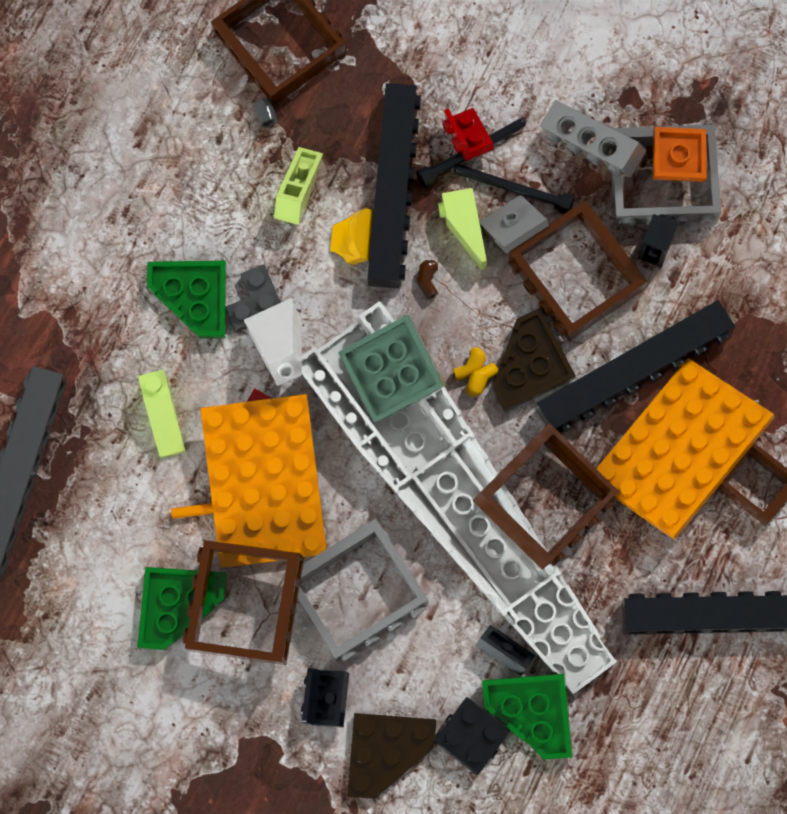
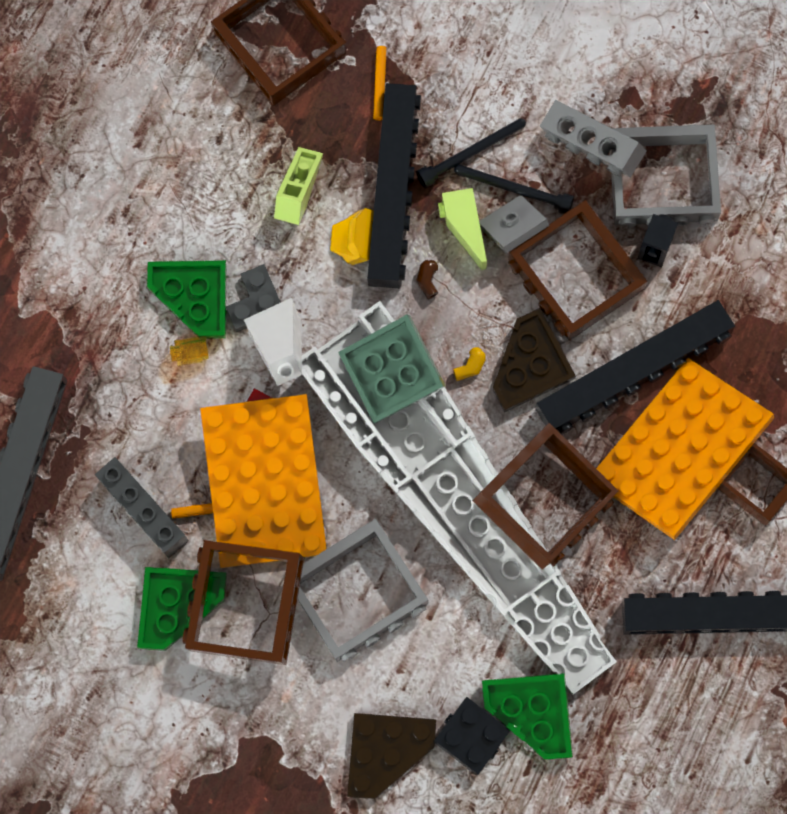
(141, 507): none -> dark grey brick
(162, 413): yellowish green slope -> none
(189, 351): none -> clear yellow brick
(265, 112): dark grey hinge -> none
(325, 698): black bracket -> none
(379, 82): none -> light orange bar
(467, 133): red bracket -> none
(479, 379): yellow arm -> none
(505, 650): black plate -> none
(679, 154): orange plate -> none

